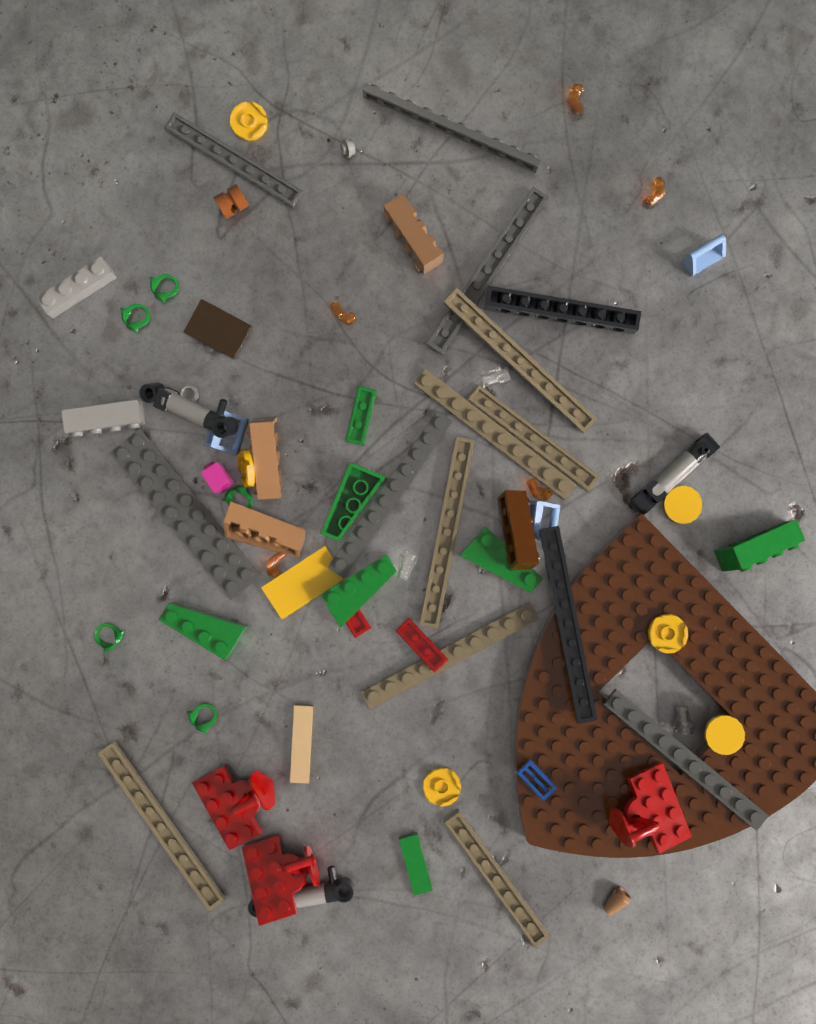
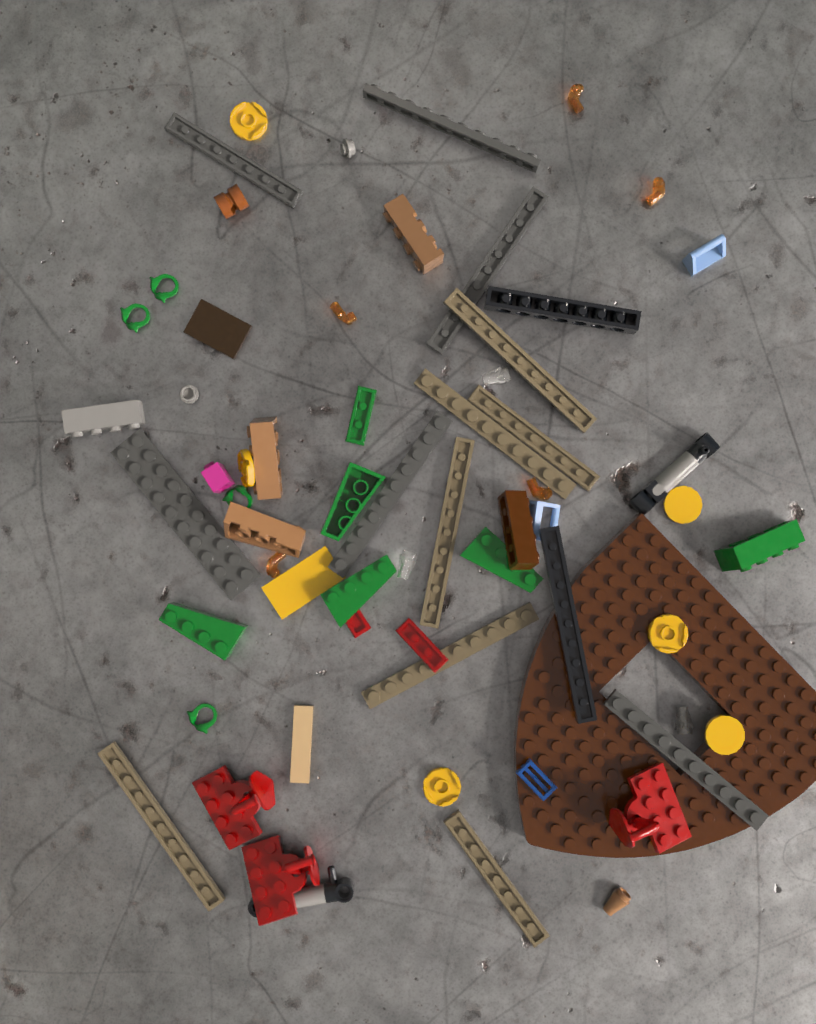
(76, 287): light grey brick -> none
(106, 646): green piece -> none
(169, 400): black piece -> none
(213, 441): light blue tile -> none
(415, 864): green tile -> none

